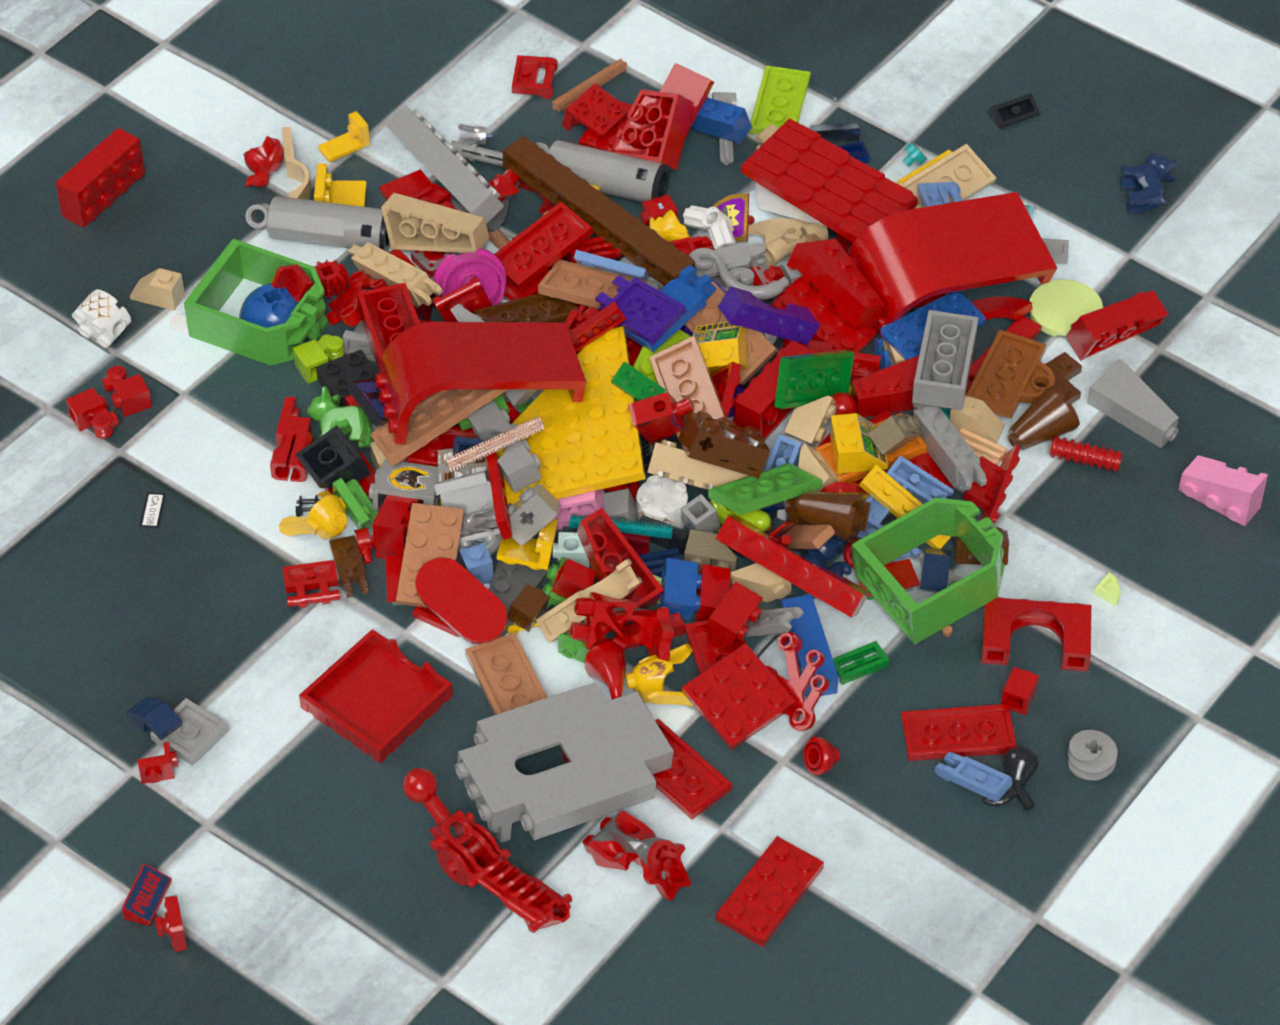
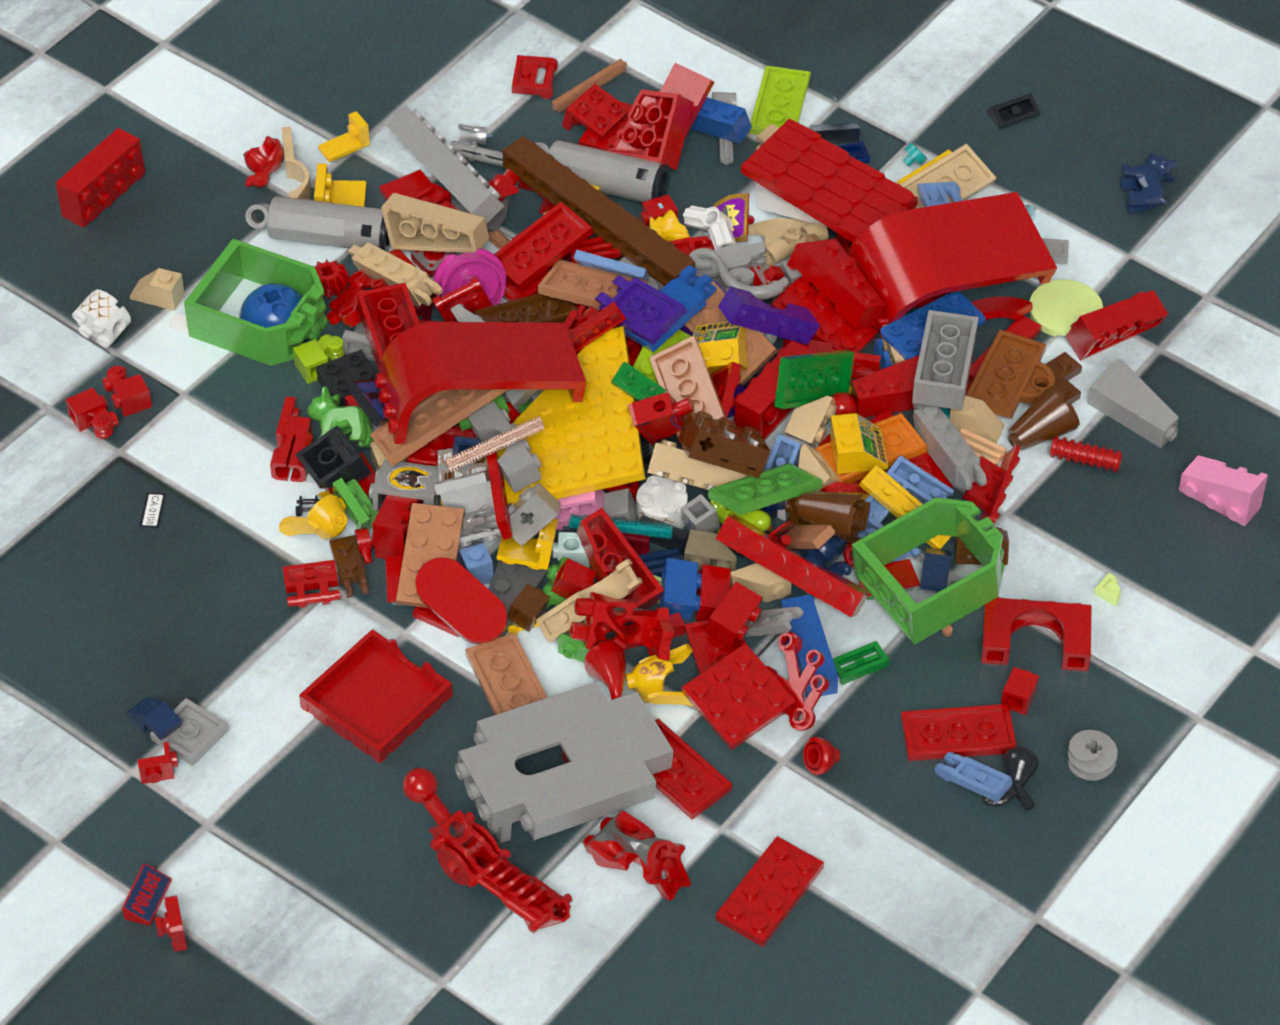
(293, 279): red bracket -> none
(895, 433): dark tan slope -> none

